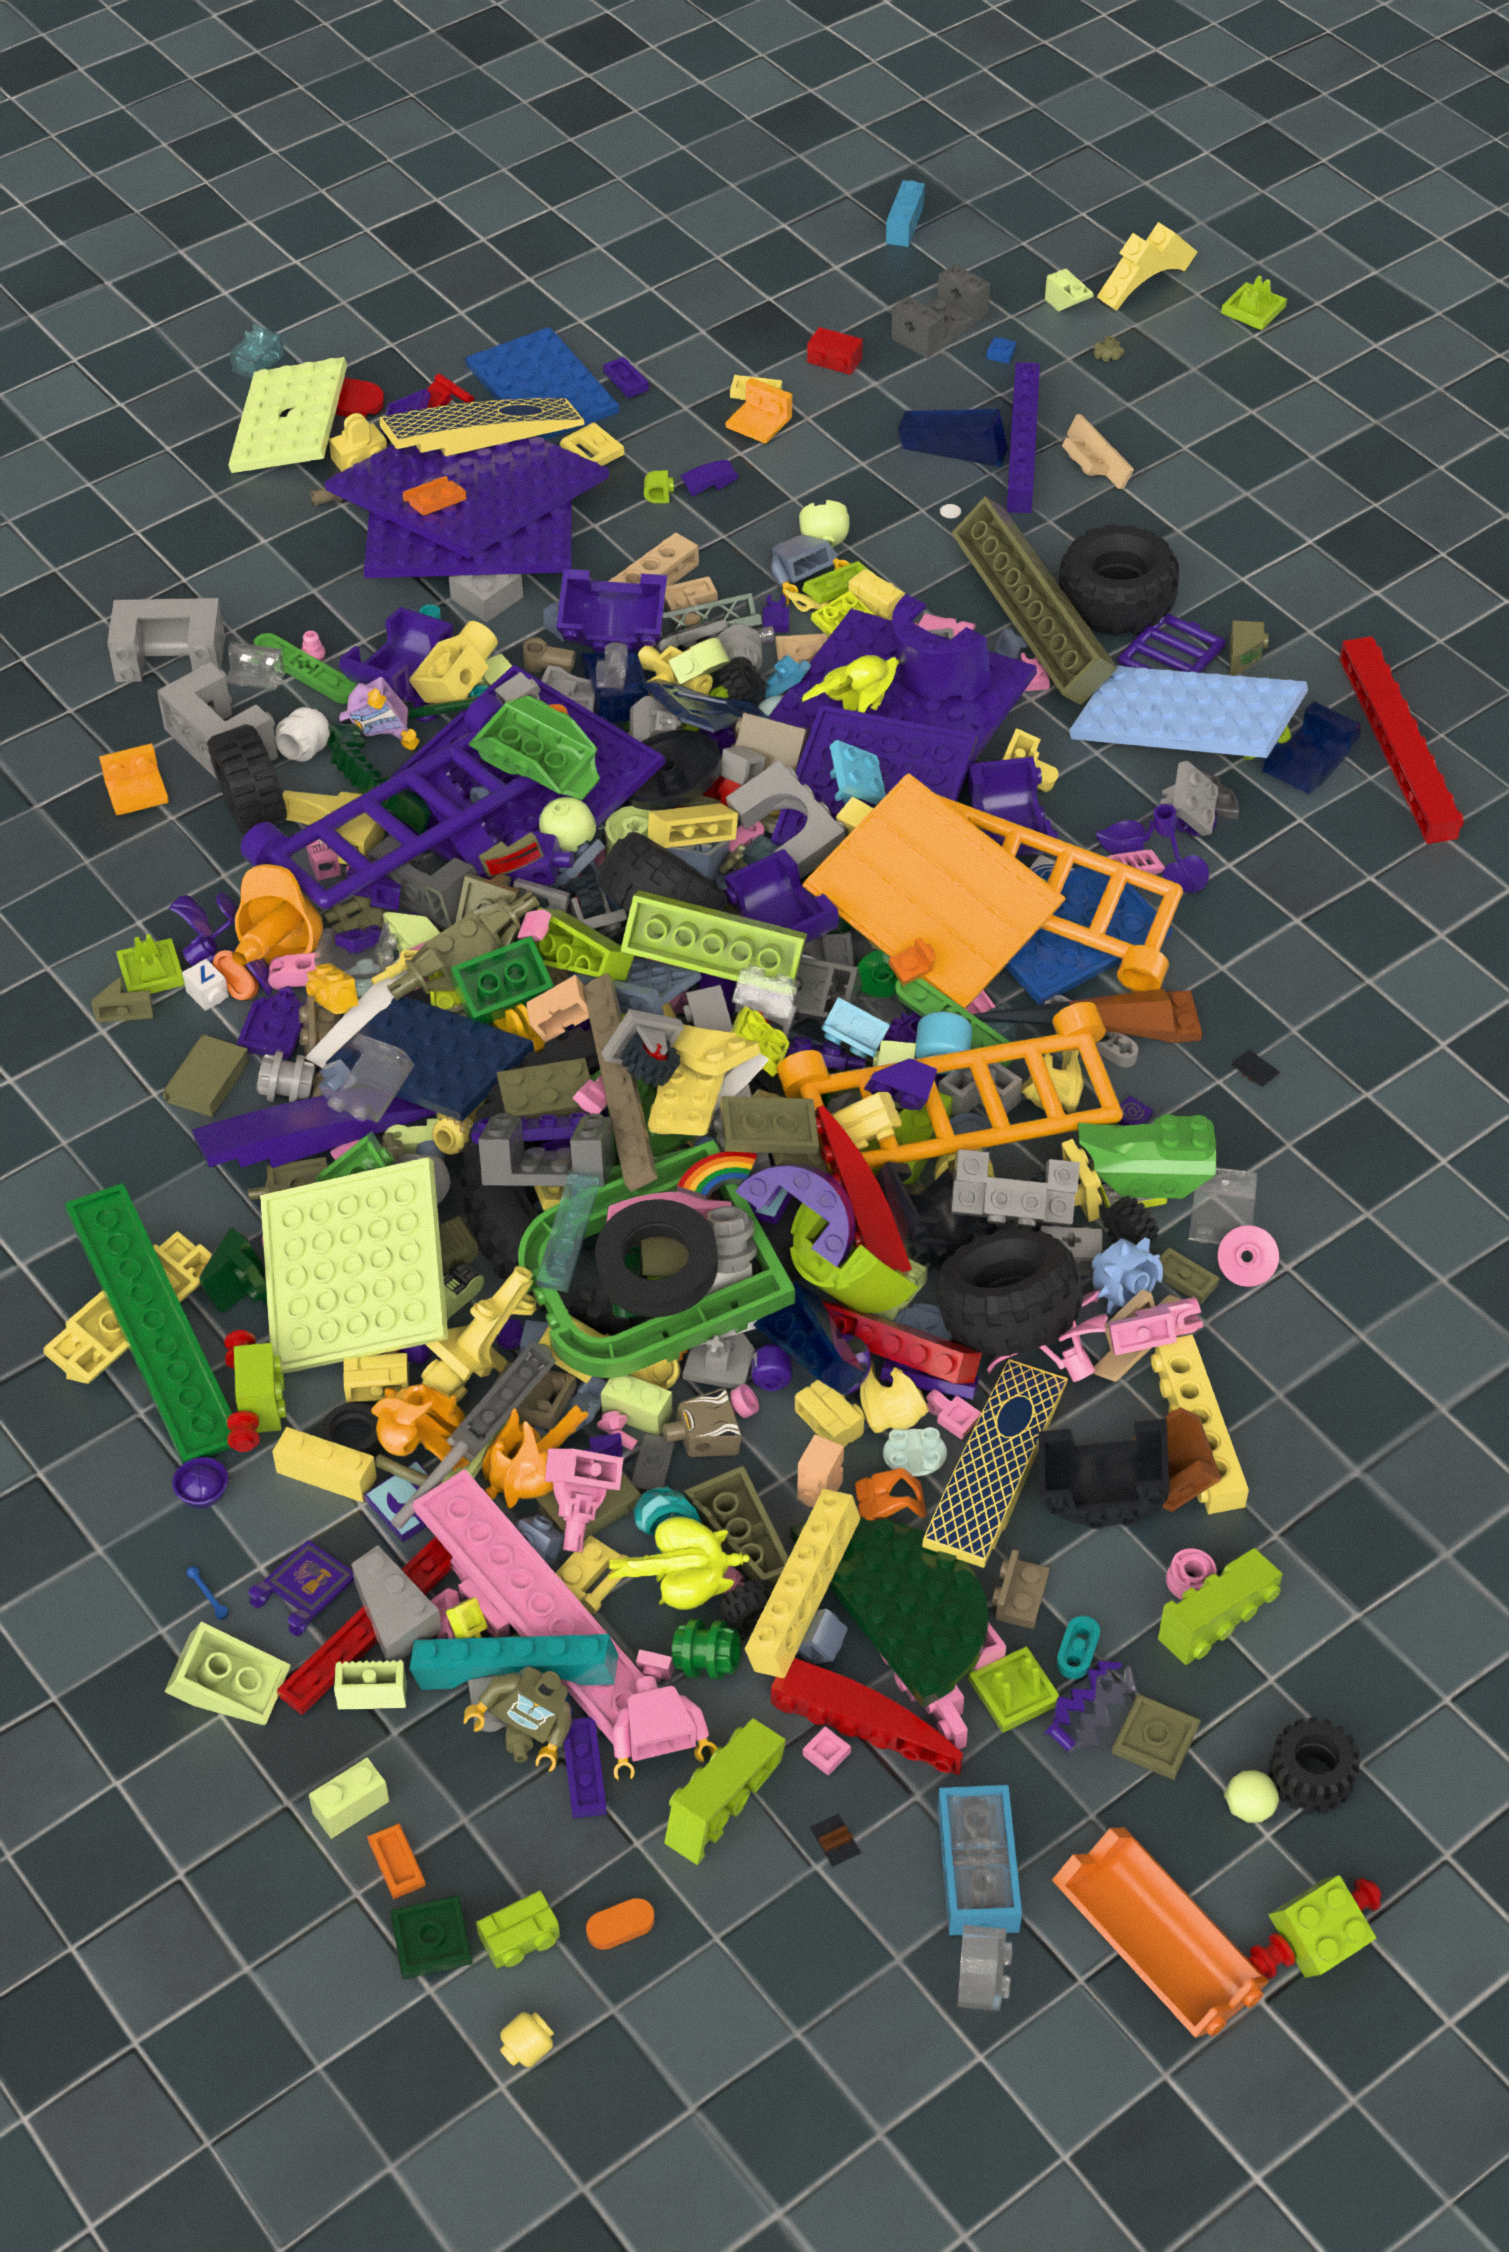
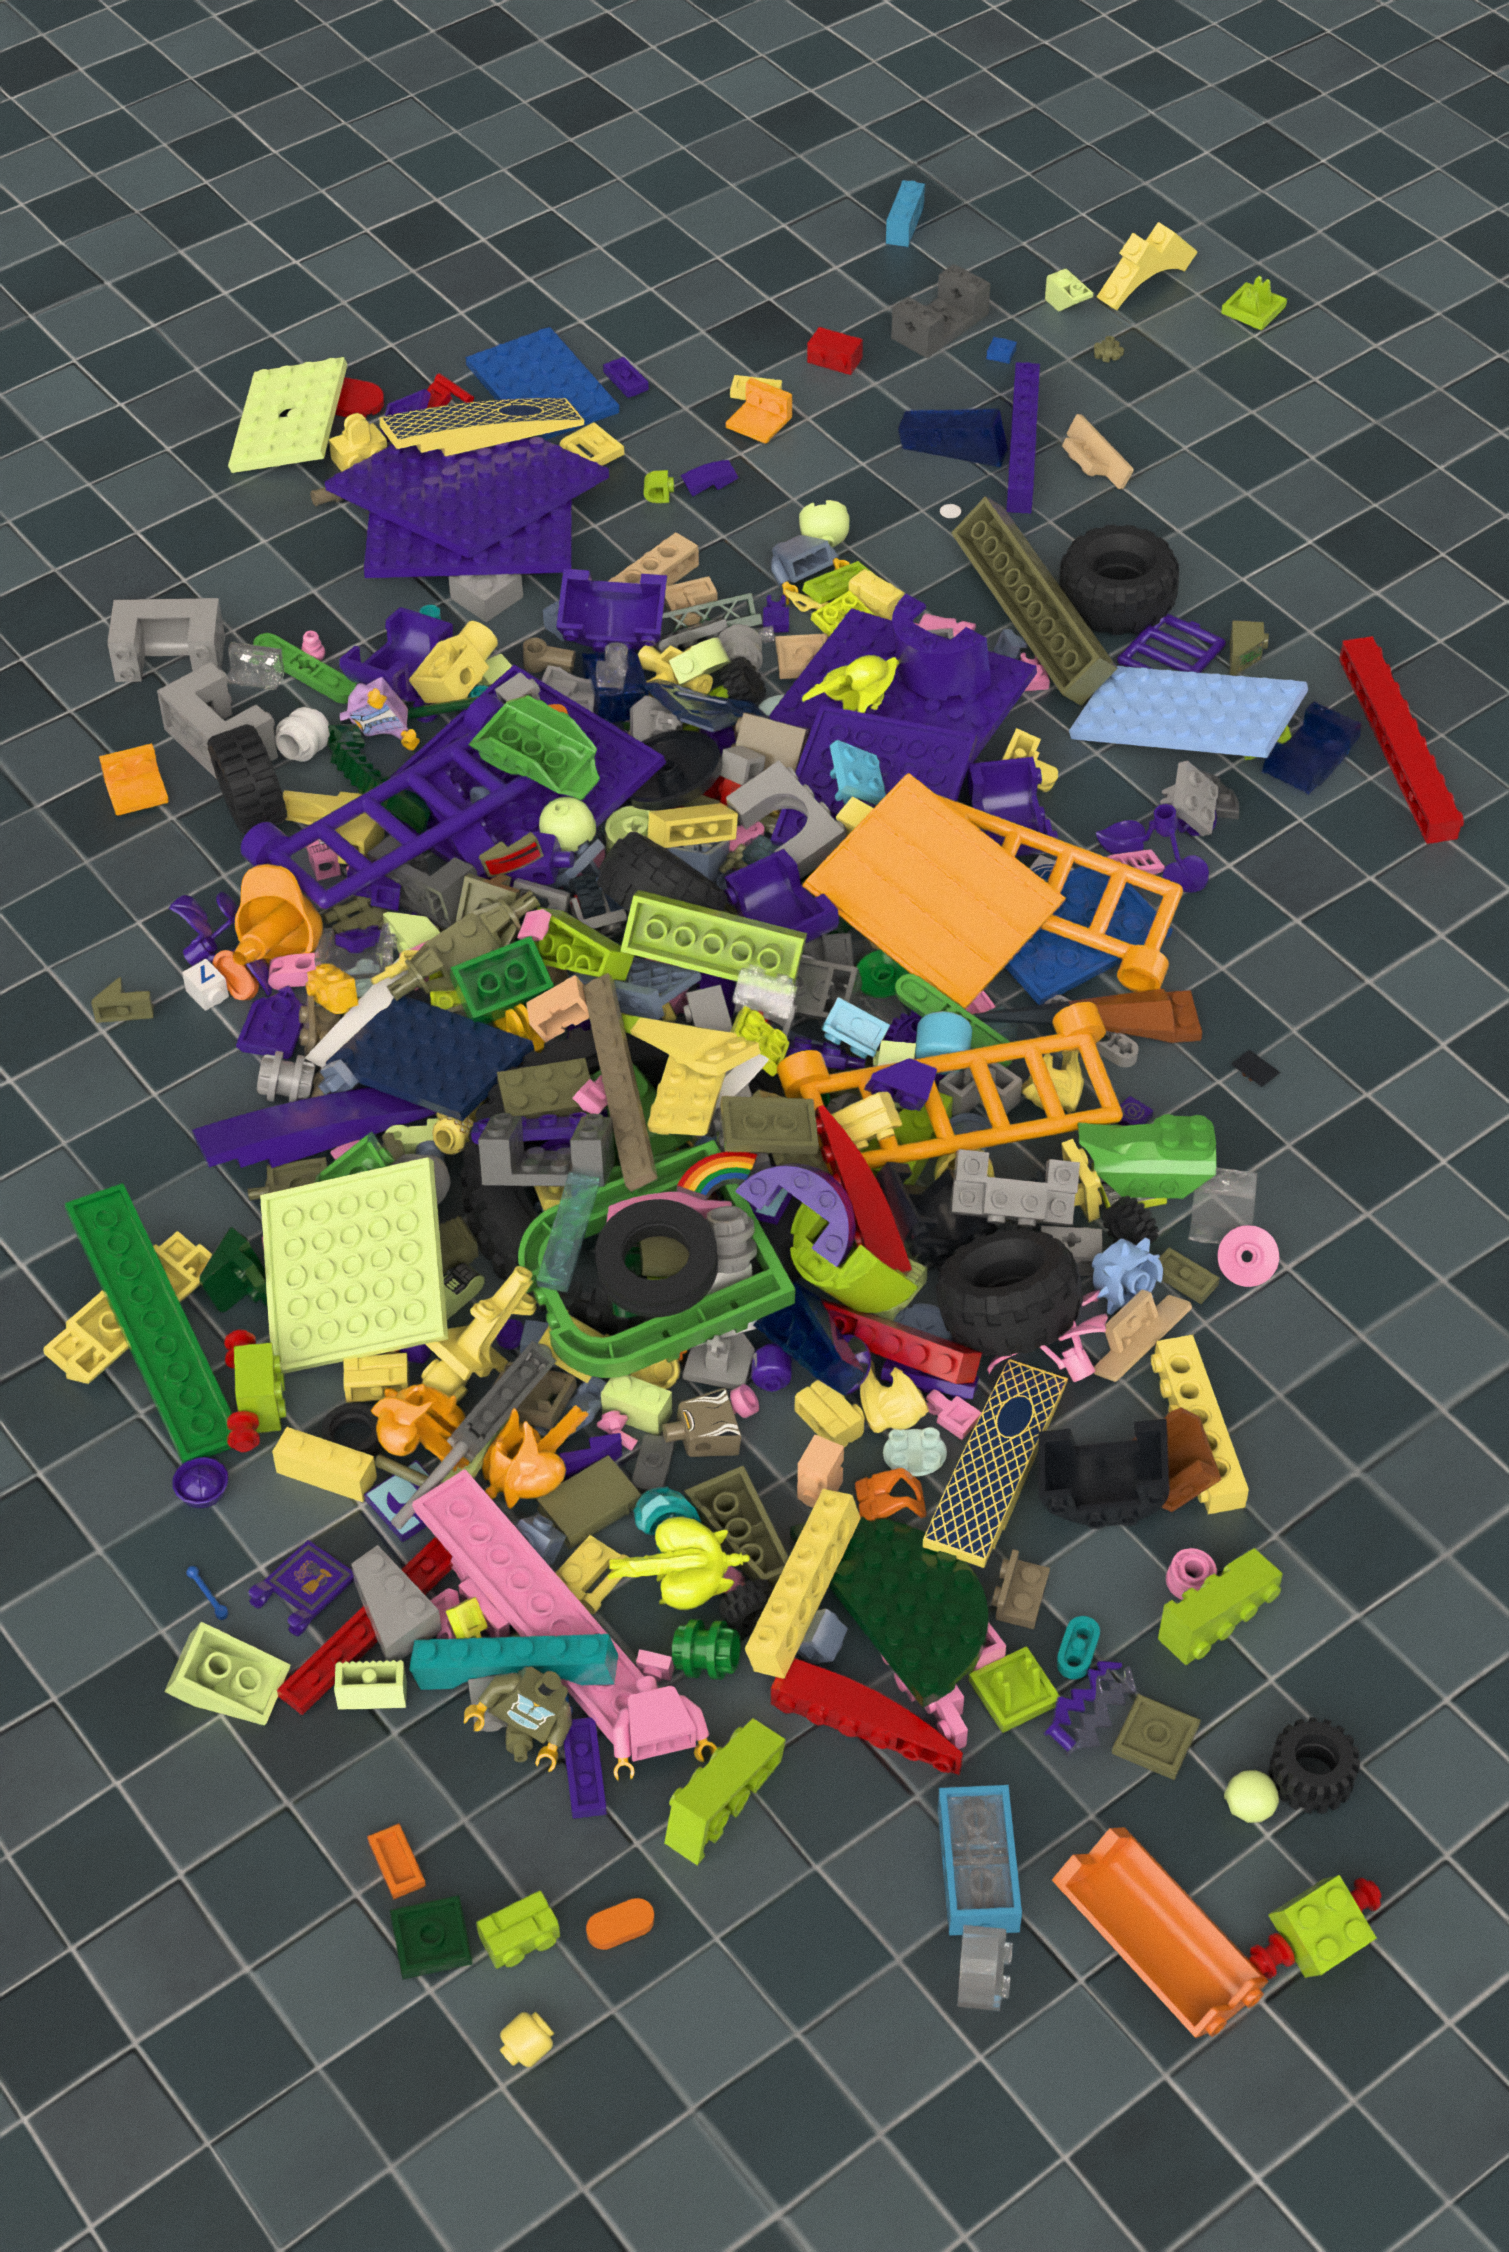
(150, 966): lime plate -> none
(206, 1075): olive piece -> none
(256, 351): clear light blue brick -> none
(349, 1797): yellowish green brick -> none
(372, 1080): clear panel -> none
(434, 495): orange plate -> none
(580, 1488): bright pink brick -> none
(645, 1045): plate -> none
(789, 675): dark azure hinge -> none
(826, 1751): bright pink plate -> none
(835, 1840): black piece -> none
(913, 962): orange bracket -> none
(1155, 1326): bright pink plate -> none

